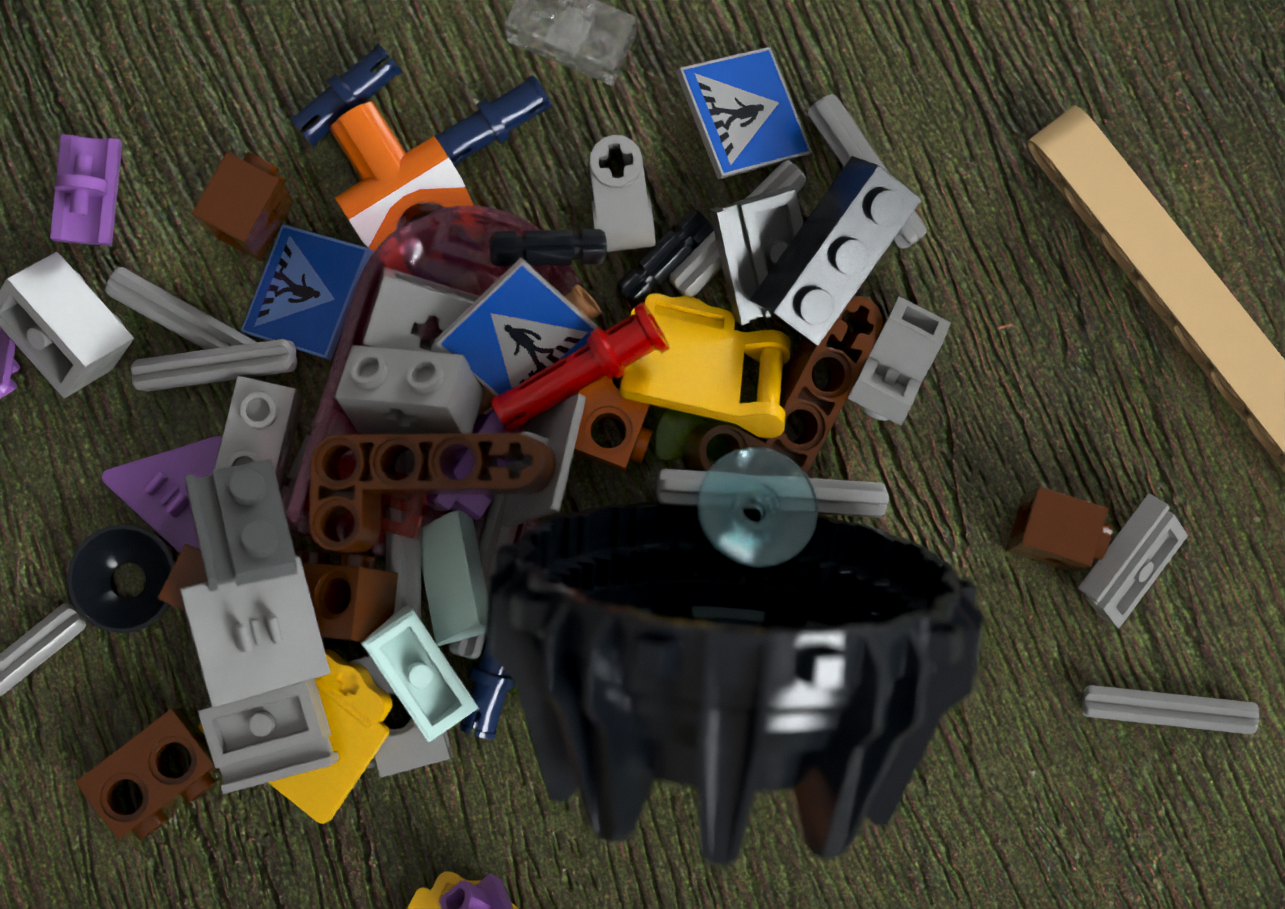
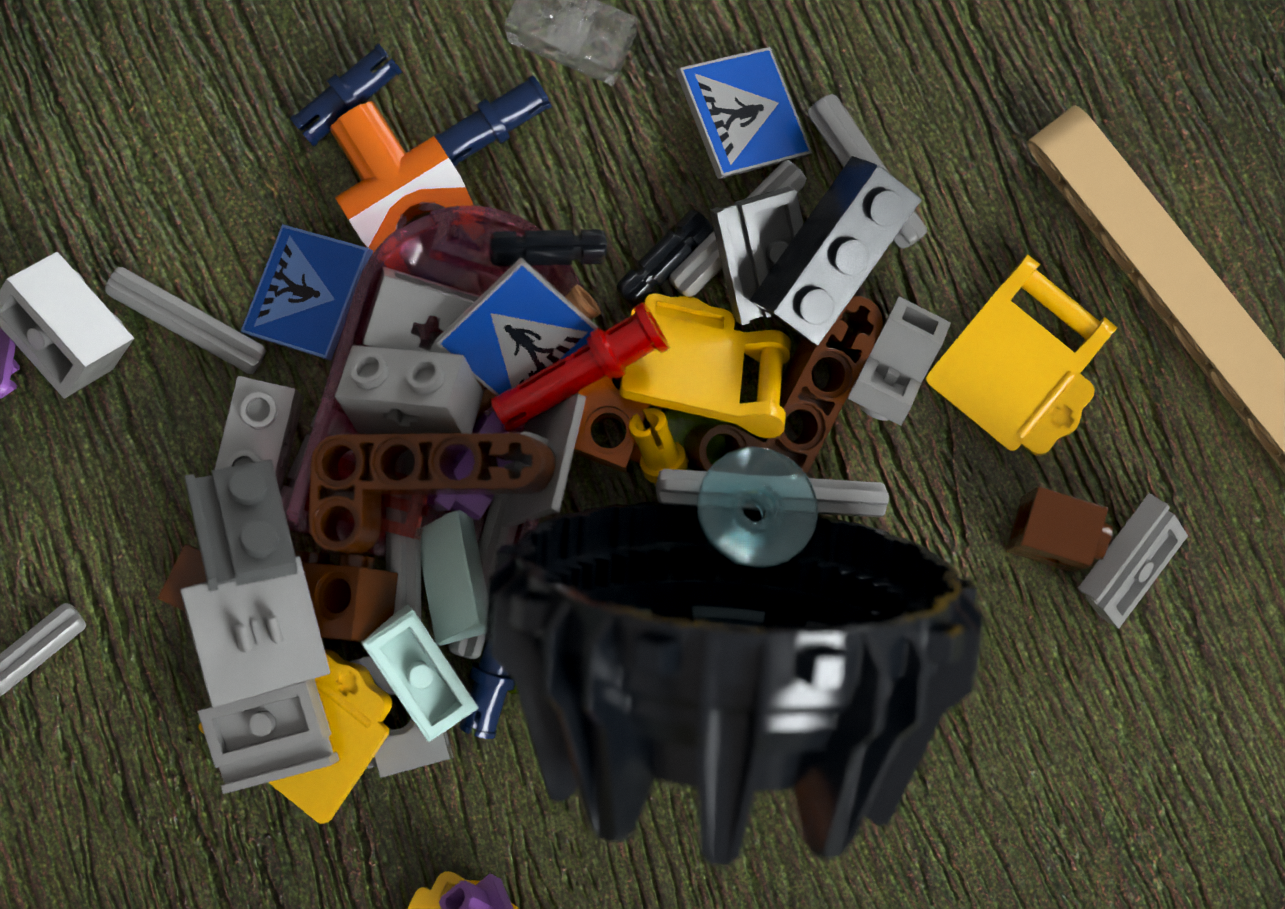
(86, 190): medium lavender hips -> none
(93, 571): black piece -> none
(143, 763): reddish brown brick -> none
(158, 488): medium lavender piece -> none
(214, 365): light grey axle -> none
(244, 204): reddish brown brick -> none
(621, 203): light grey piece -> none
(657, 444): none -> yellow pin
(1016, 373): none -> yellow piece
(1170, 709): light grey axle -> none

